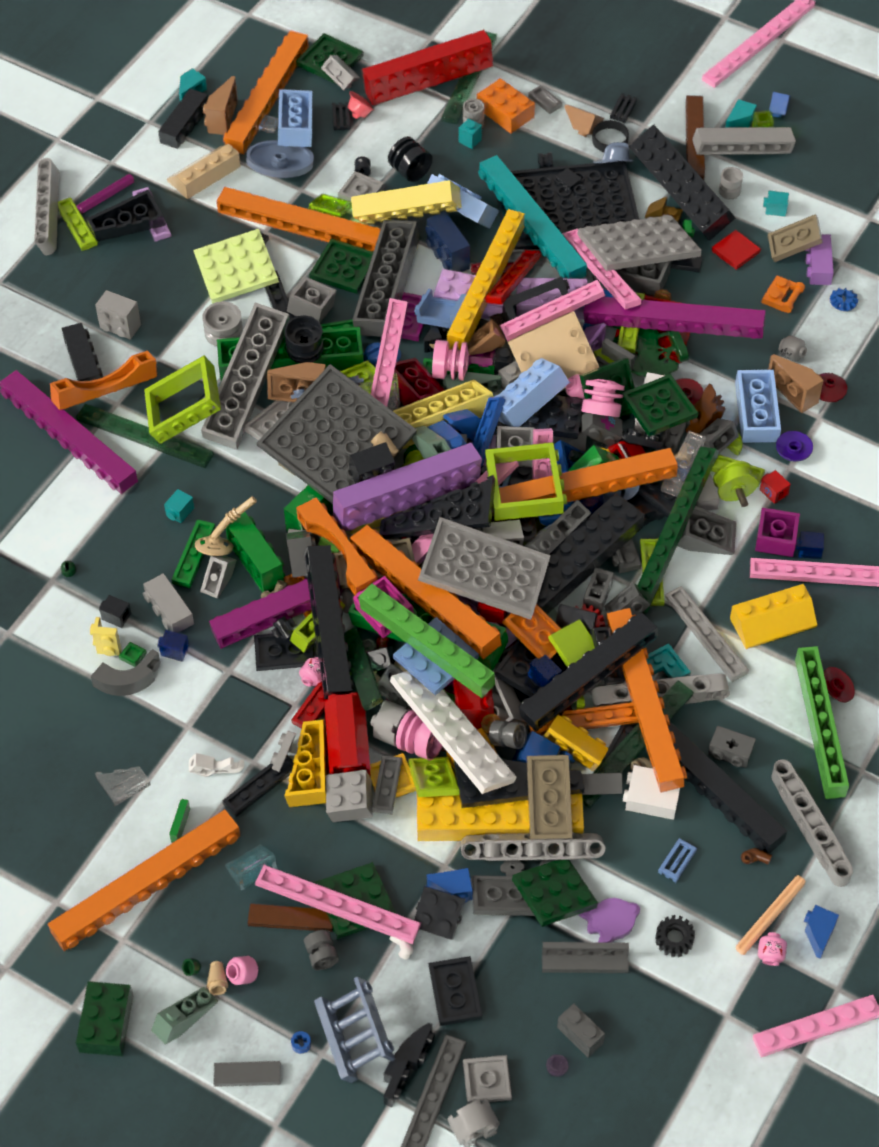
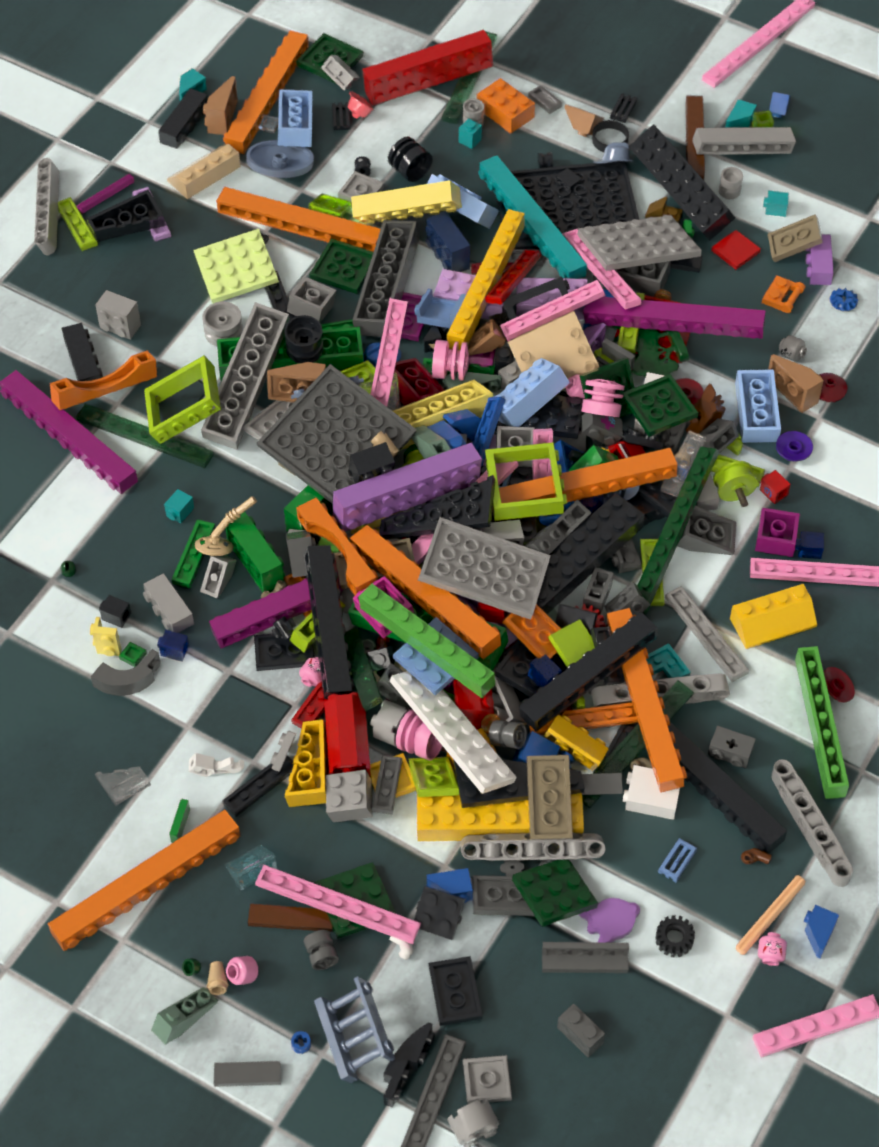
(104, 1018): dark green brick -> none
(557, 1065): clear purple plate -> none

